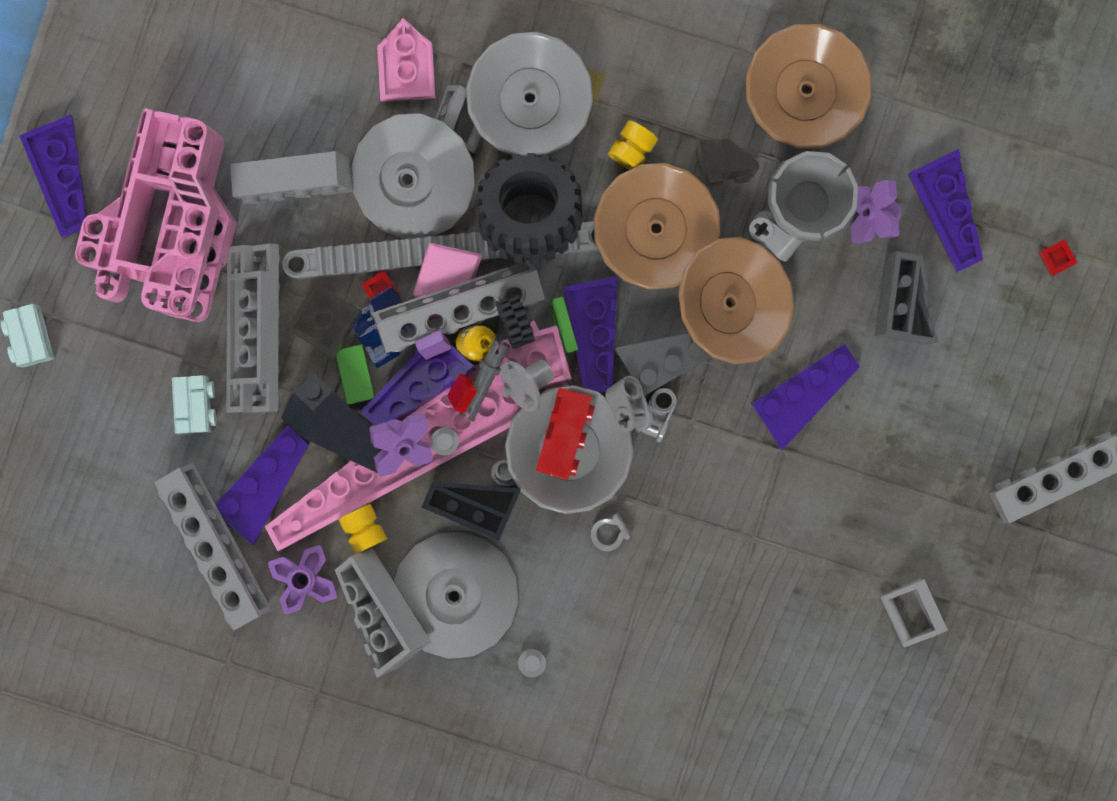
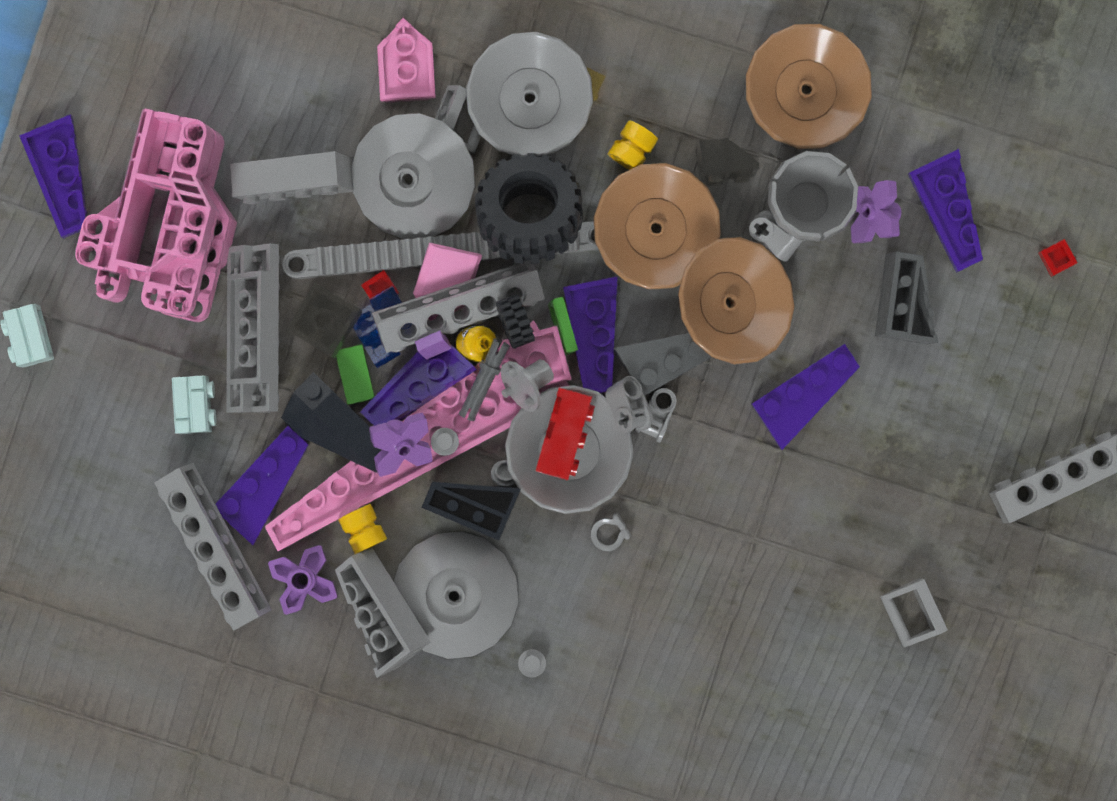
(462, 393): red tile -> none

